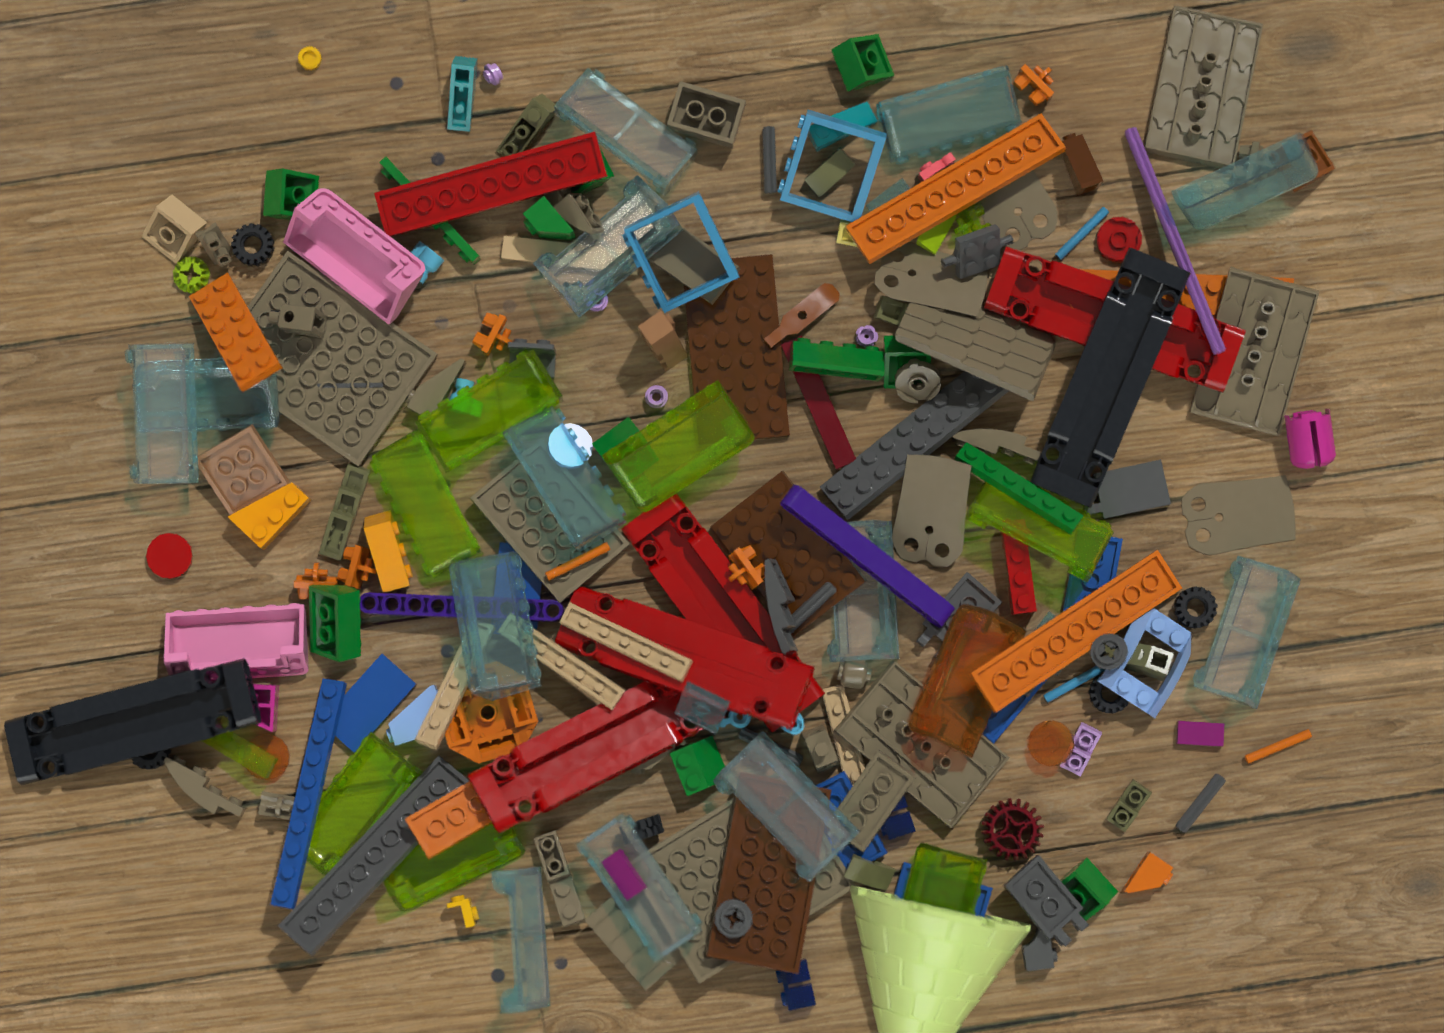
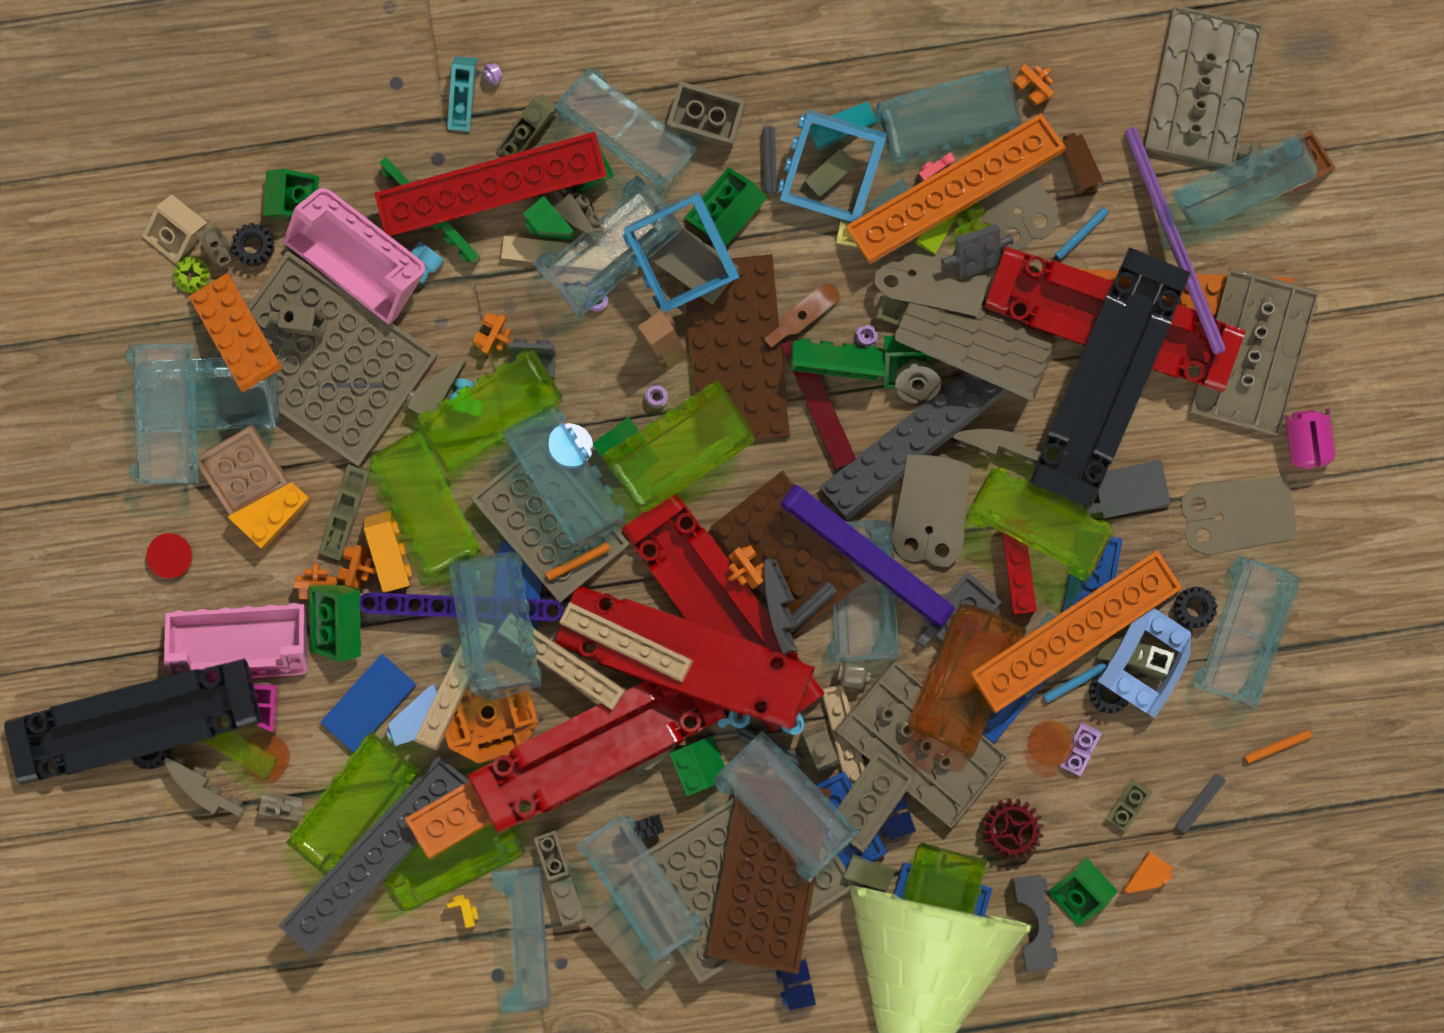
(308, 794): blue plate -> none
(309, 58): yellow tile -> none
(624, 874): magenta tile -> none
(702, 707): clear light blue tile -> none
(730, 204): none -> green slope
(742, 912): dark grey gear -> none
(862, 62): green slope -> none
(1019, 489): green plate -> none
(1045, 900): dark grey tile -> none
(1113, 642): dark grey gear -> none
(1116, 237): red tile -> none
(1200, 733): magenta tile -> none

